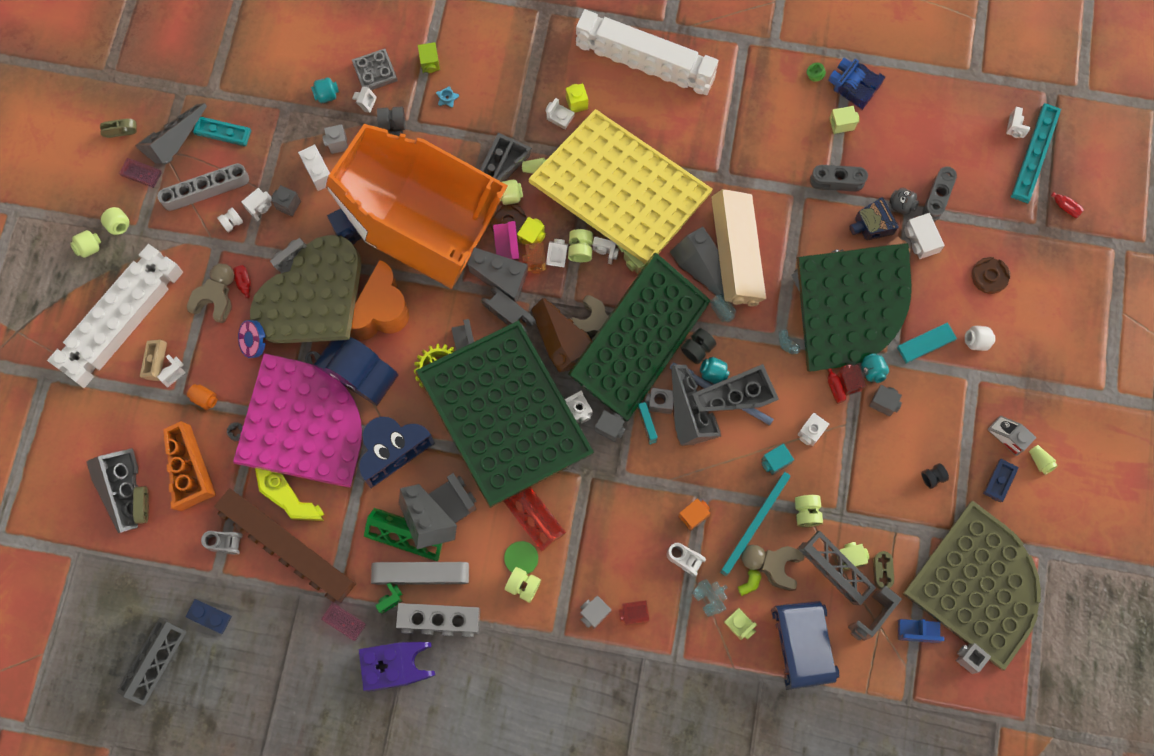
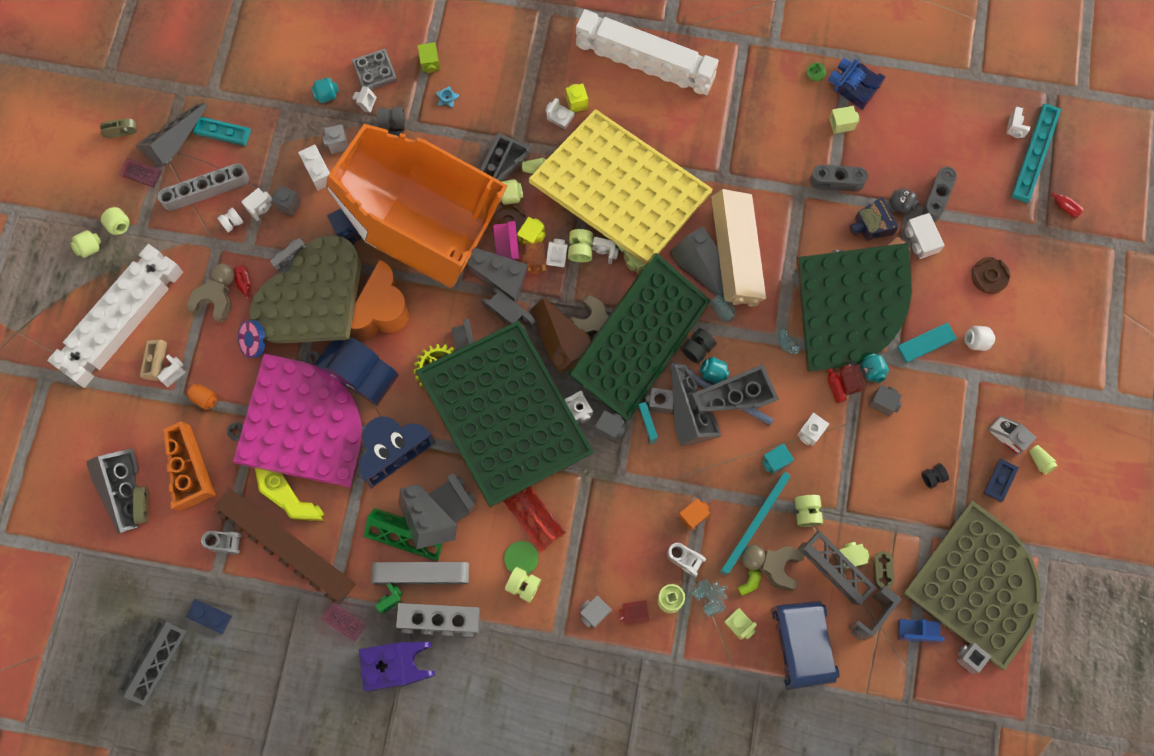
(671, 598): none -> yellowish green wheel

